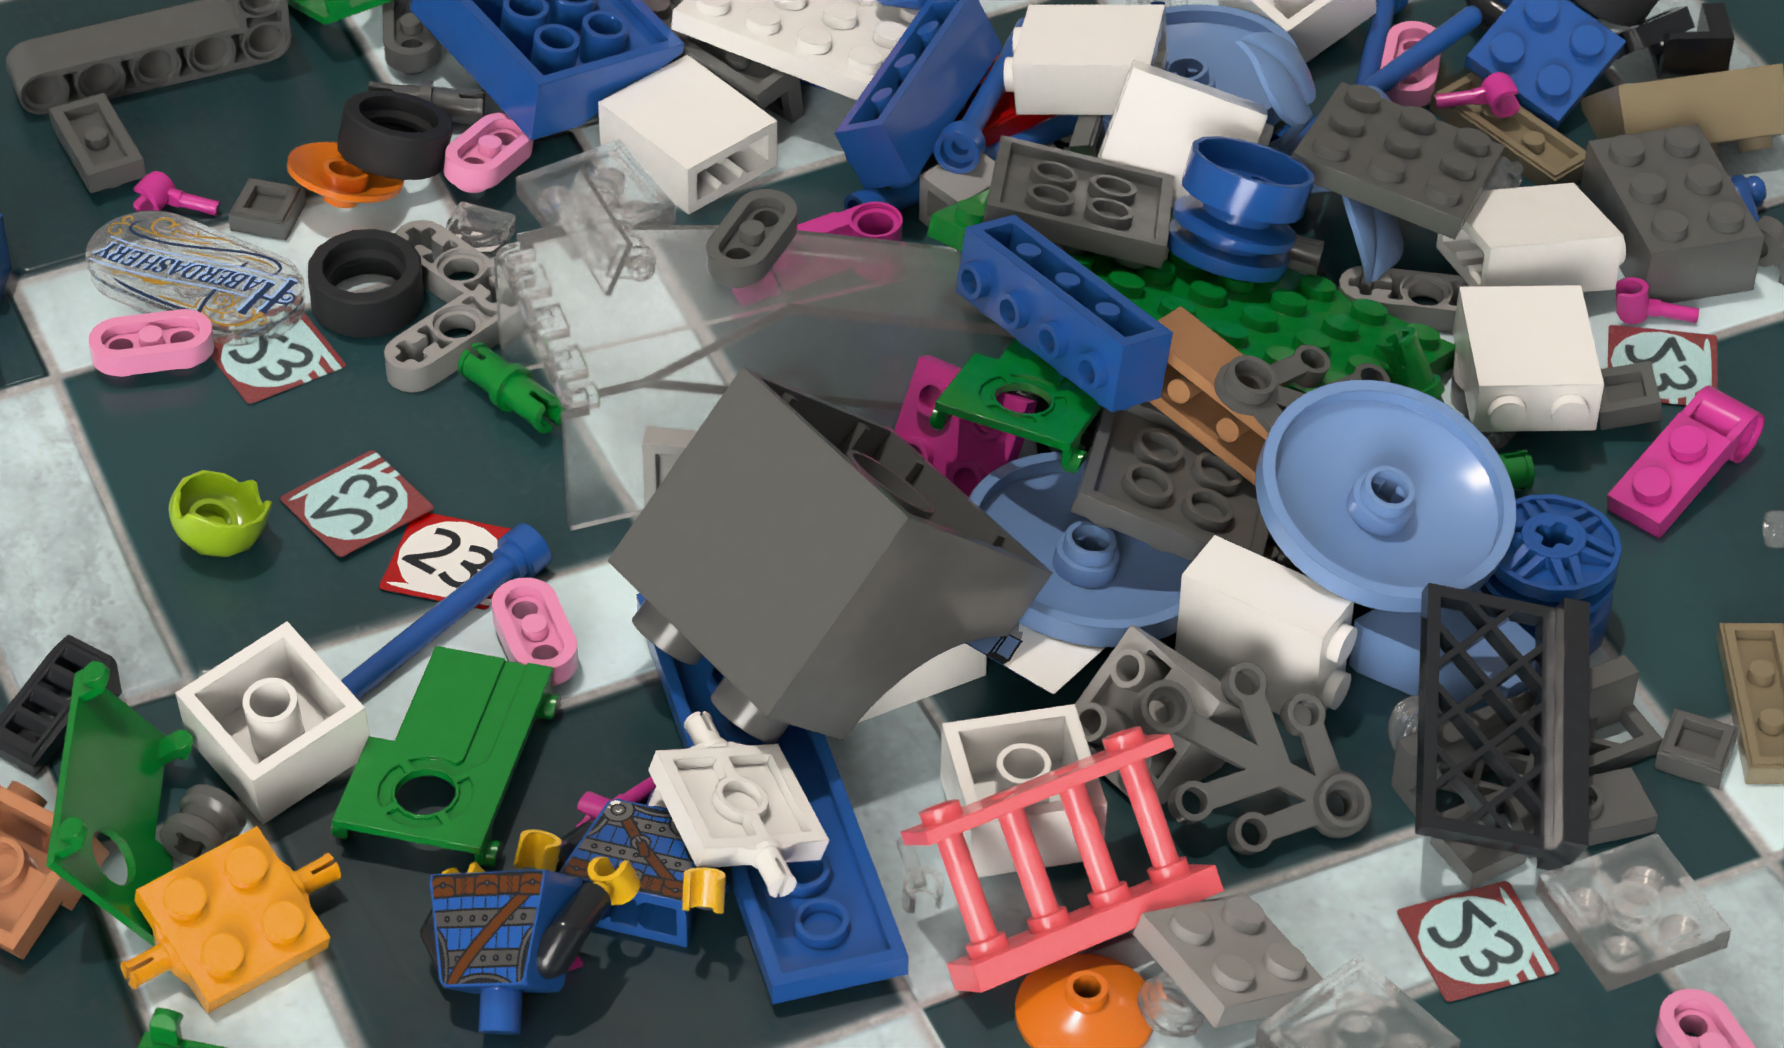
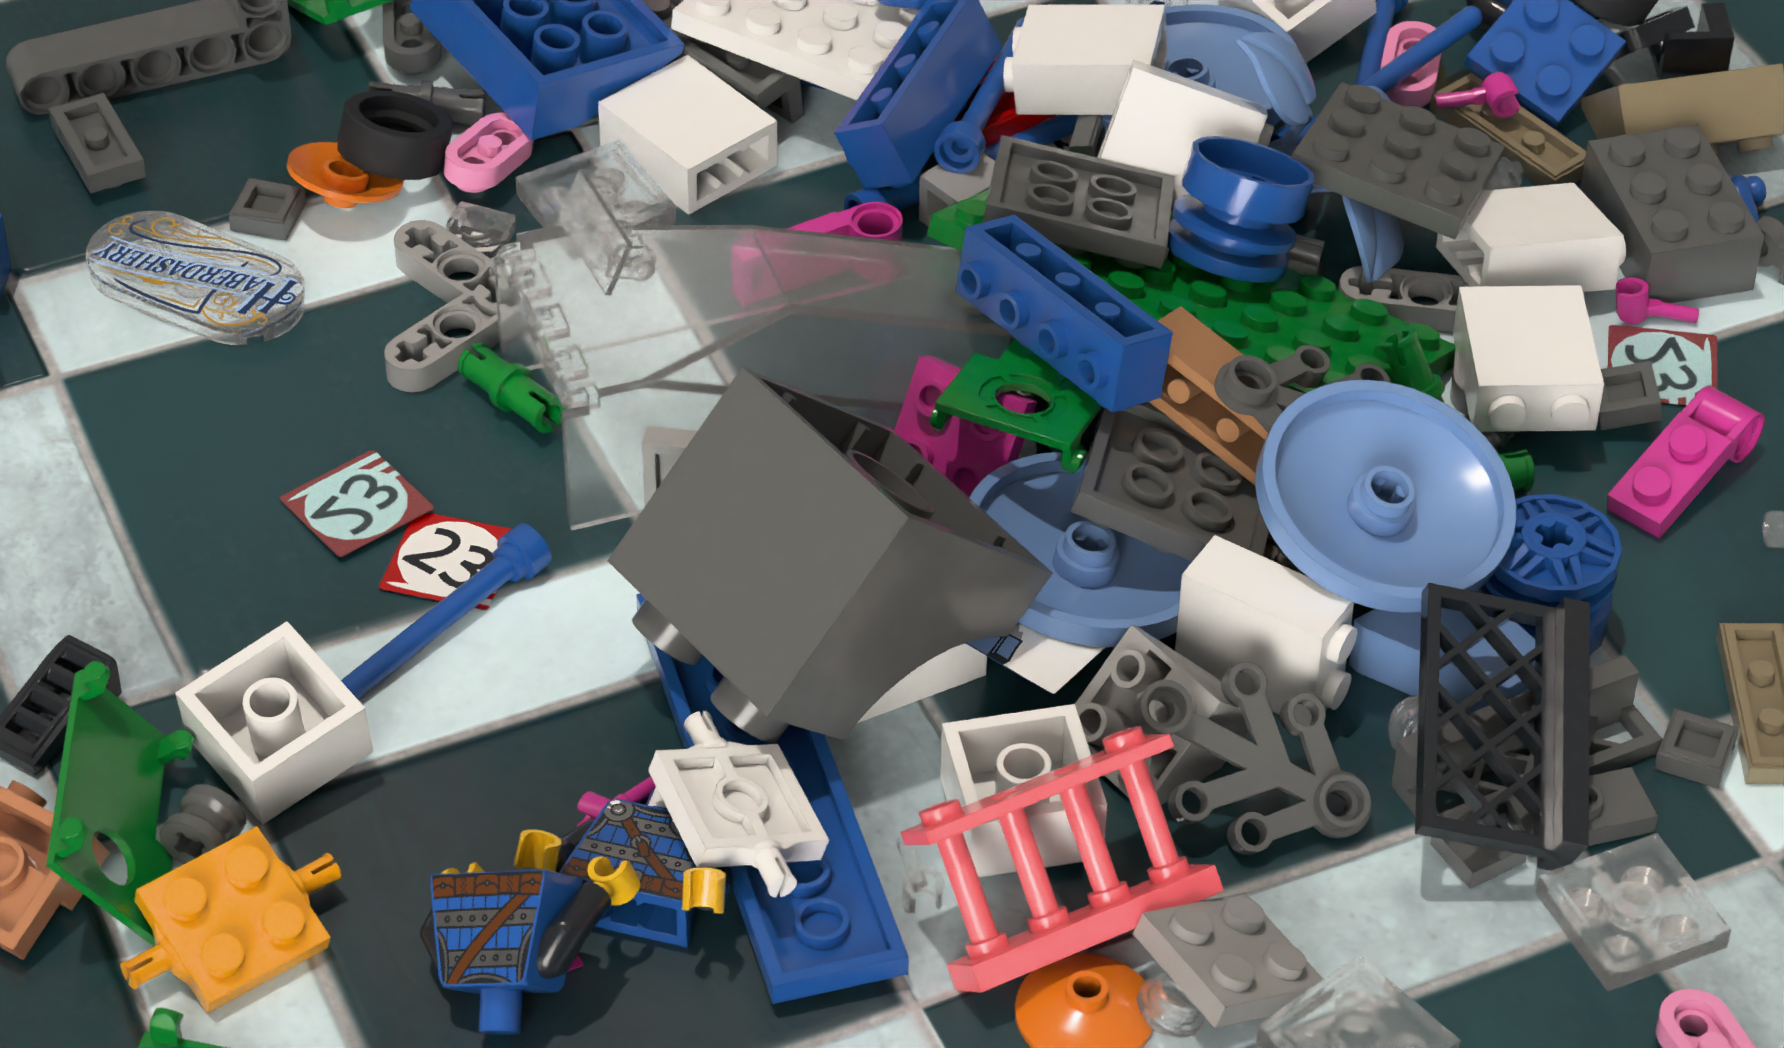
(151, 342): bright pink plate -> none
(158, 191): dark pink hand -> none
(218, 513): lime hair -> none
(279, 363): clear light blue sticker -> none
(369, 312): black tyre -> none
(460, 727): green piece -> none
(535, 627): bright pink plate -> none
(751, 237): dark grey plate -> none
(1477, 941): clear light blue sticker -> none

